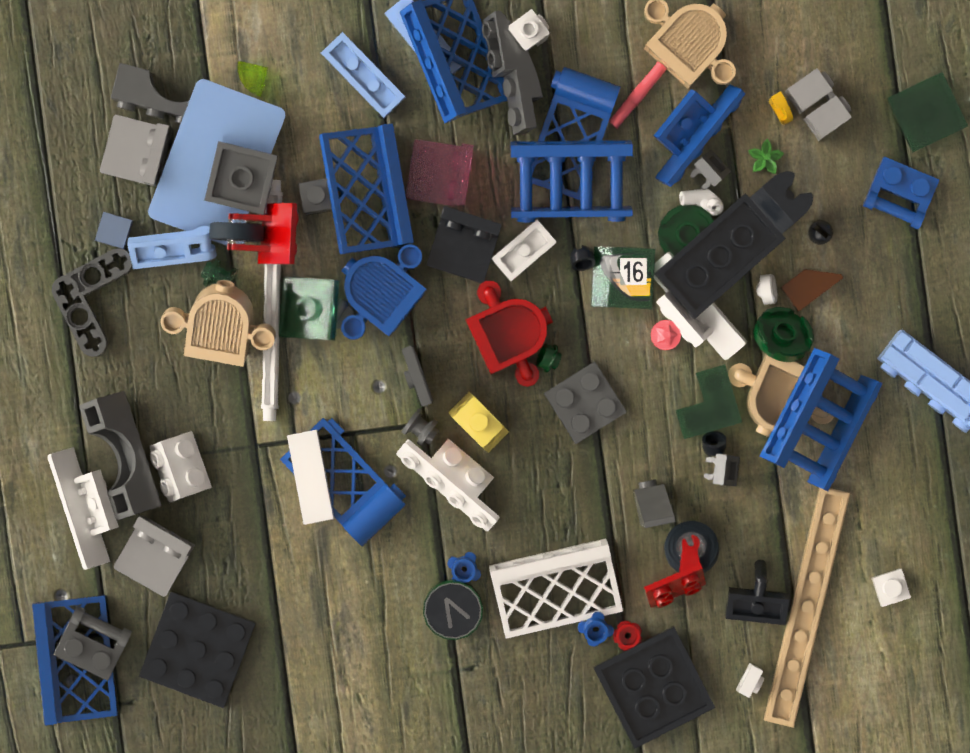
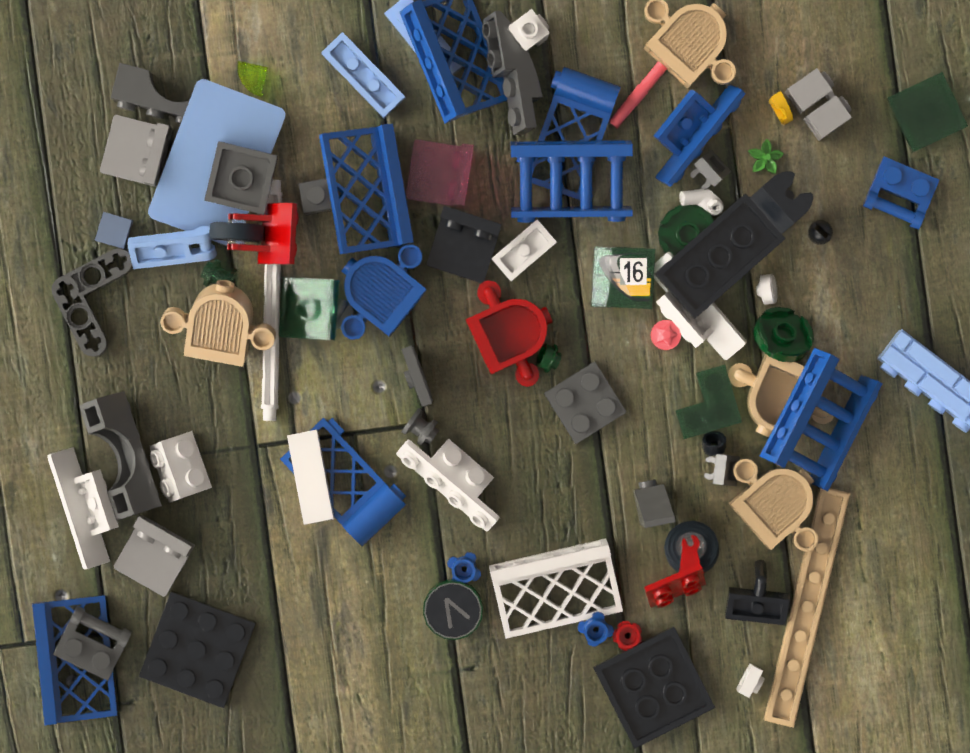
(478, 422): light yellow torso -> none
(582, 258): black hinge -> none
(775, 504): none -> tan piece
(808, 286): reddish brown tile -> none
(891, 587): white plate -> none

